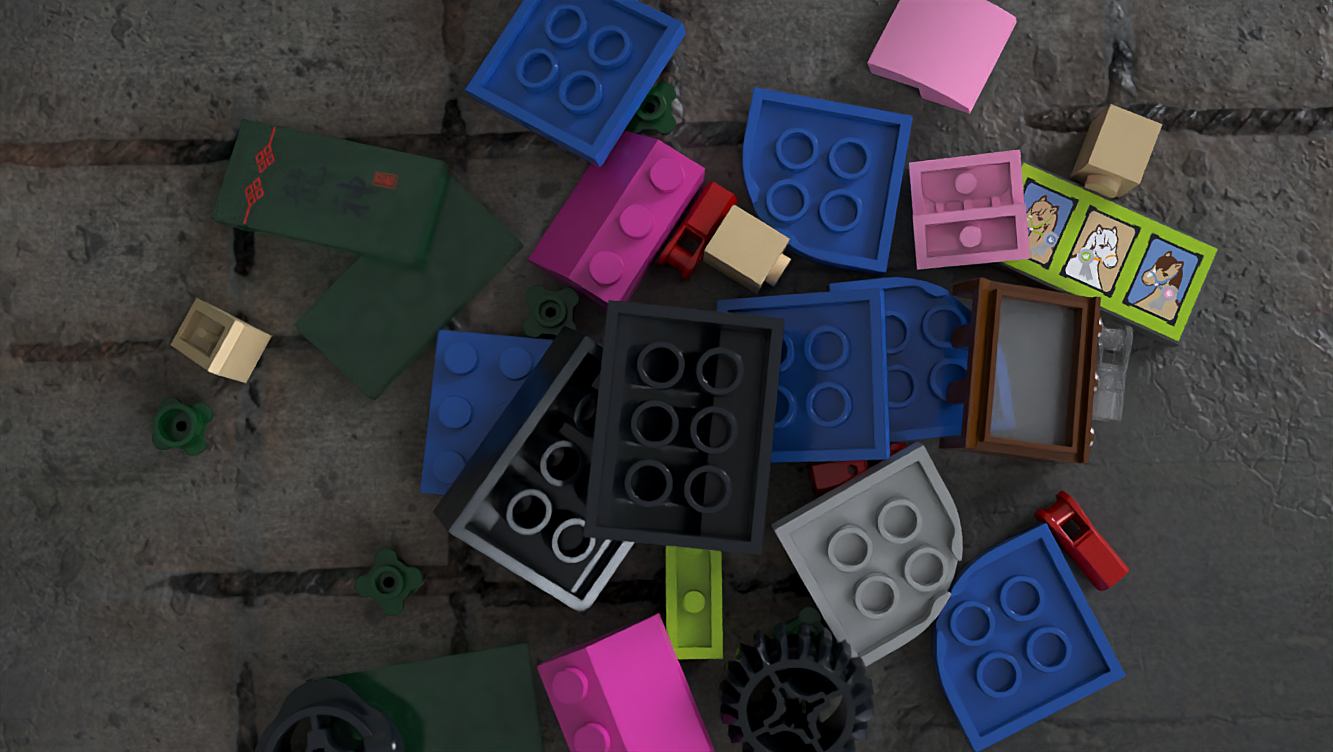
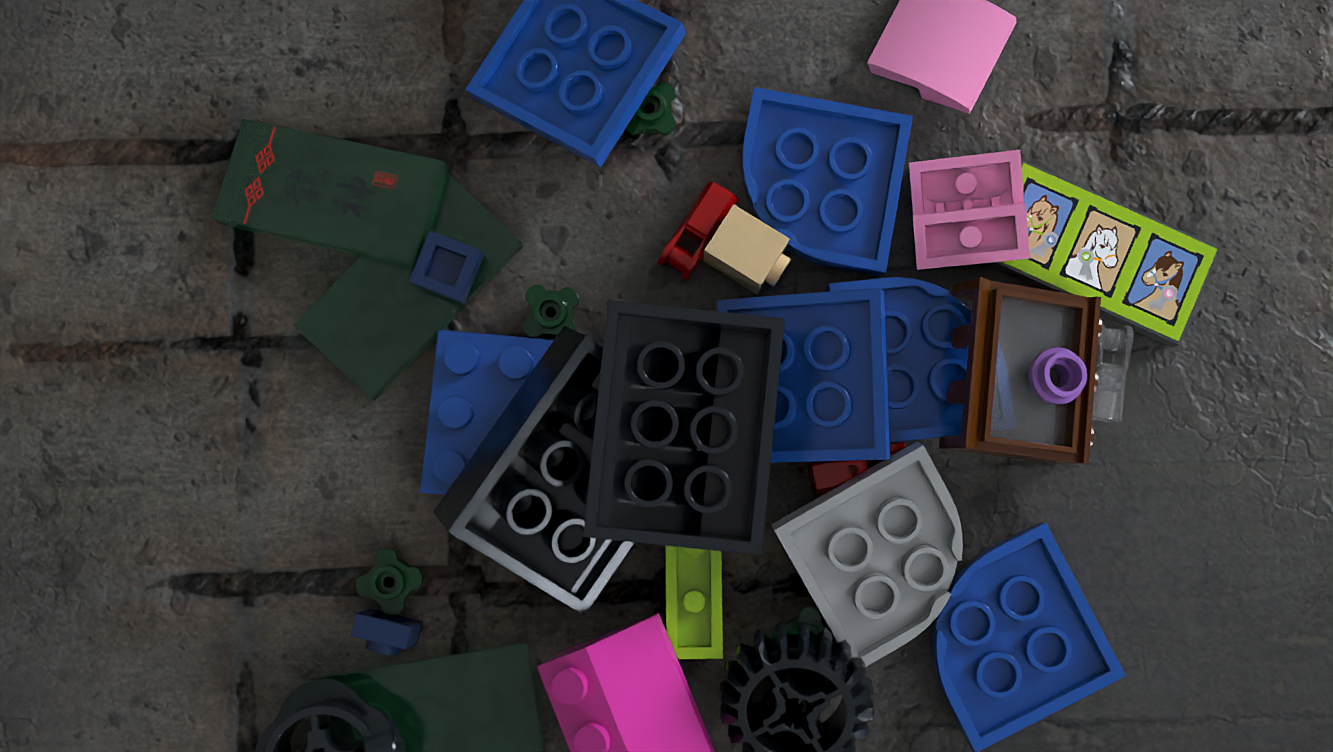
(166, 422): dark green plate -> none
(220, 341): tan slope -> none
(386, 633): none -> dark blue plate
(446, 267): none -> dark blue plate
(619, 219): dark pink slope -> none
(1071, 371): none -> medium lavender plate
(1086, 545): red bar -> none
(1115, 152): tan brick -> none

